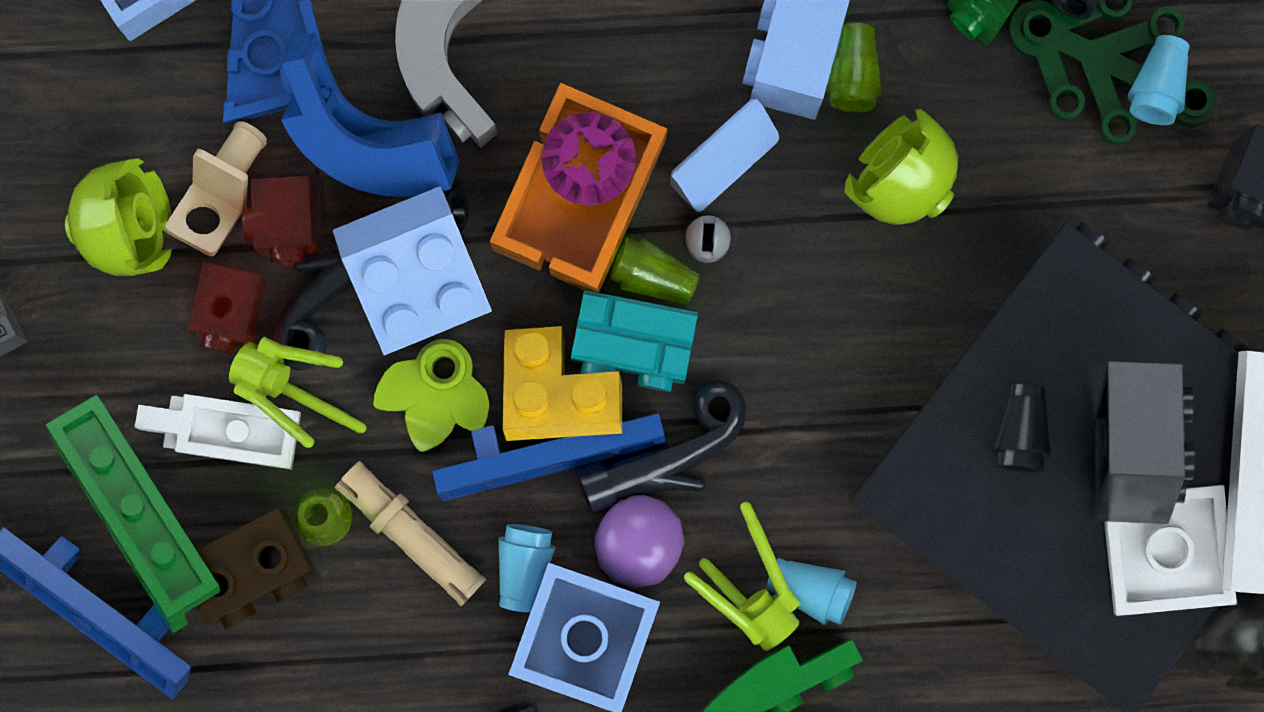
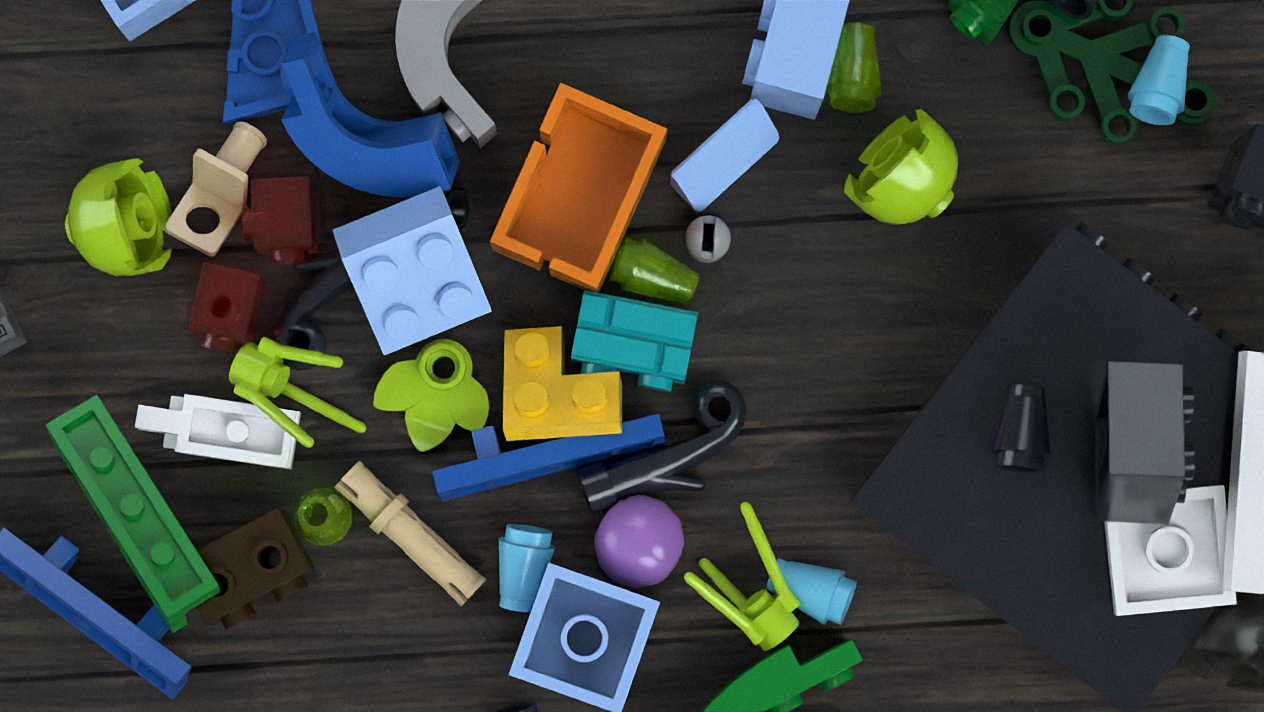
(576, 183): magenta gear -> none

